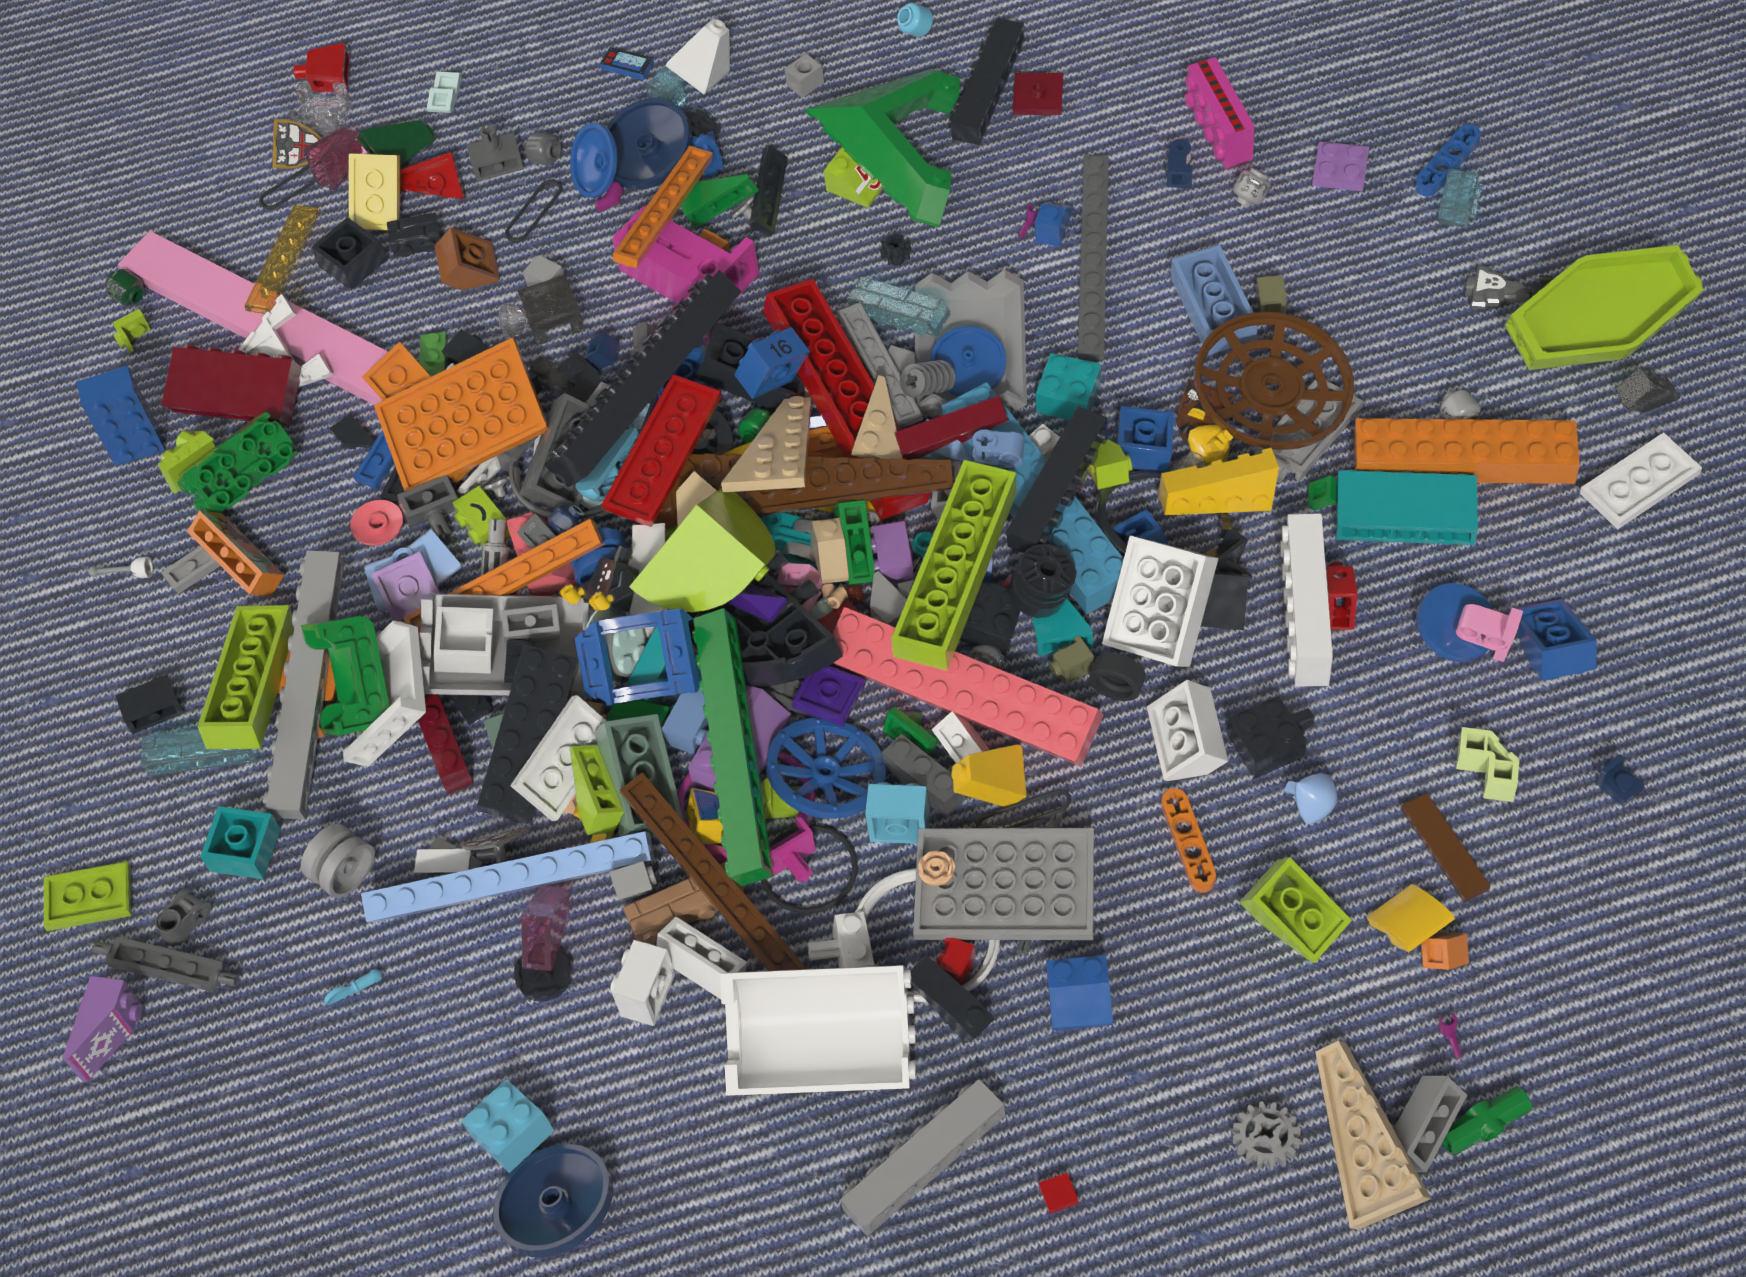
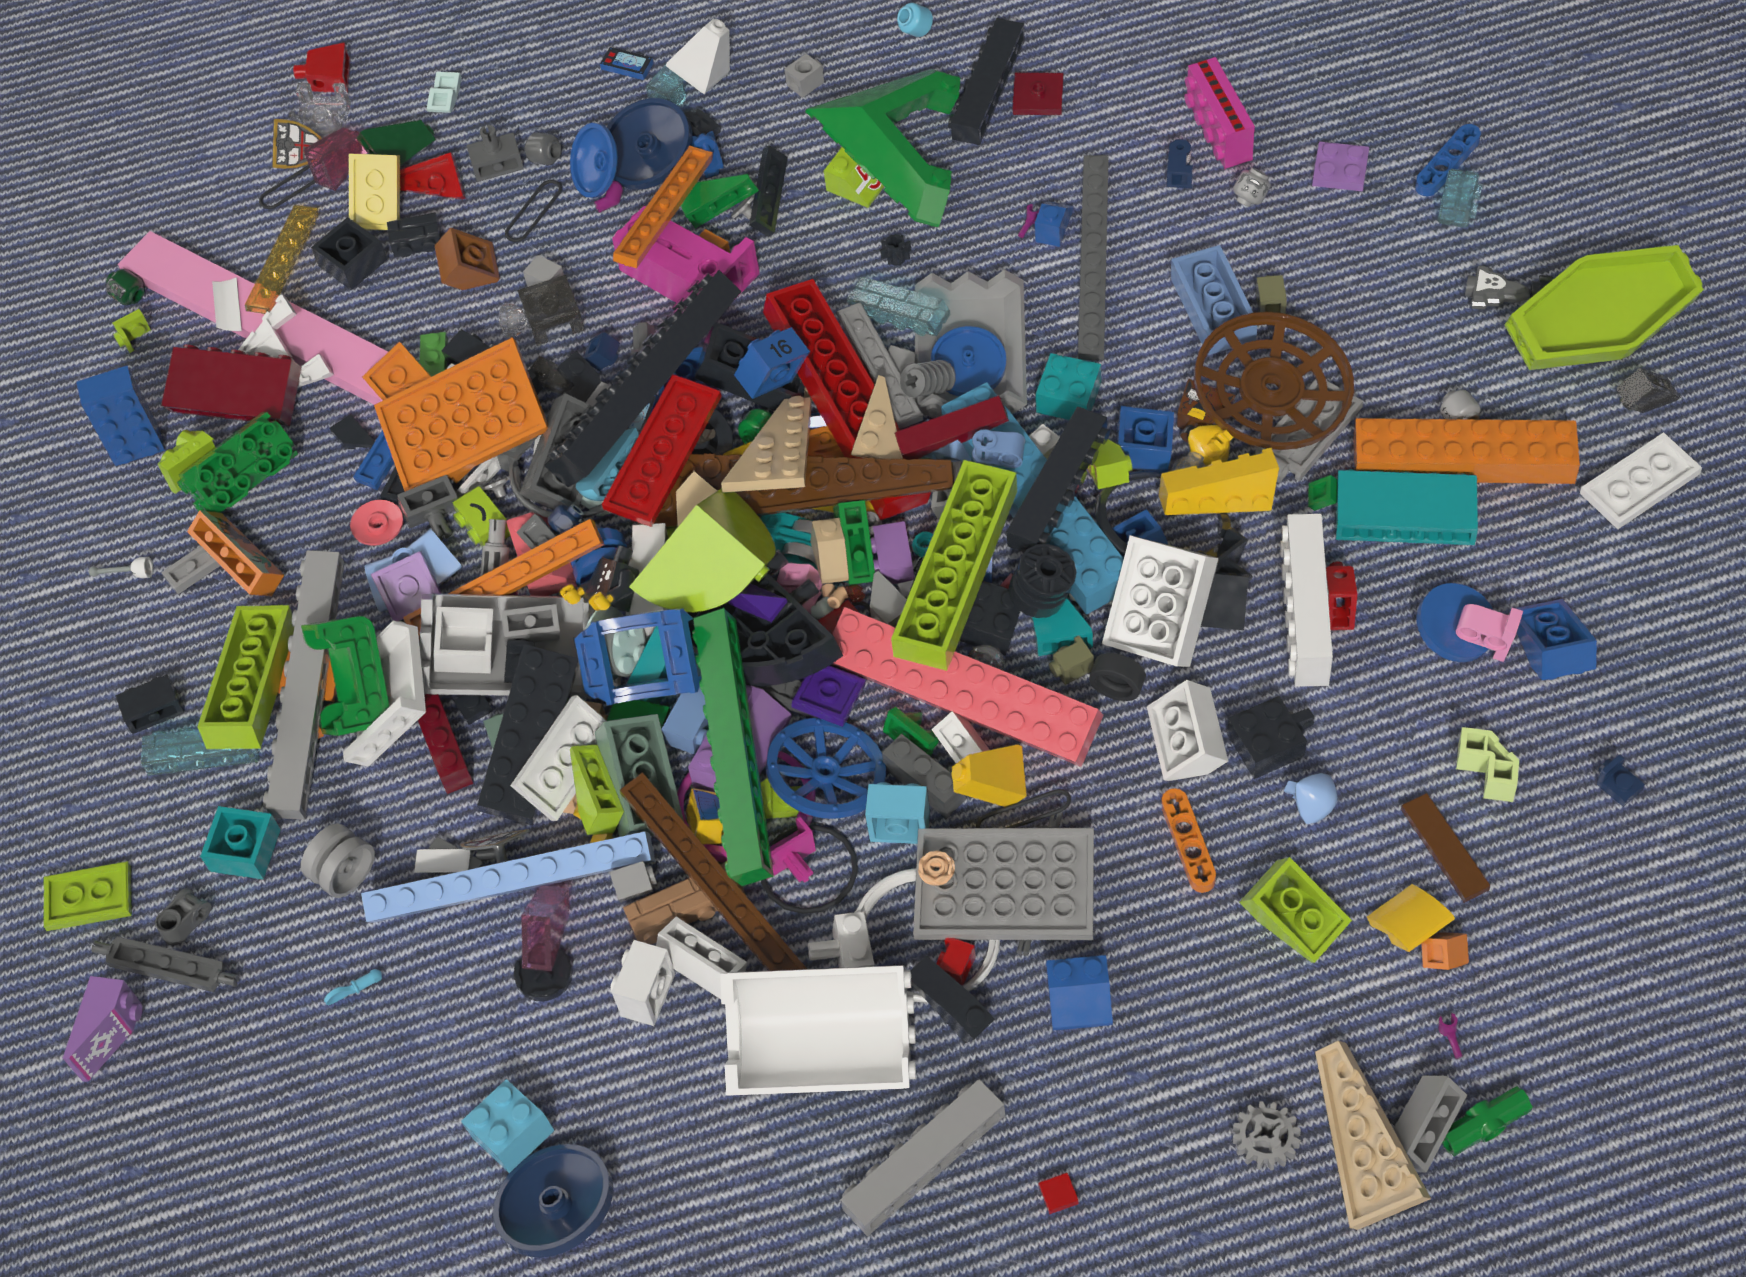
(227, 305): none -> white sticker

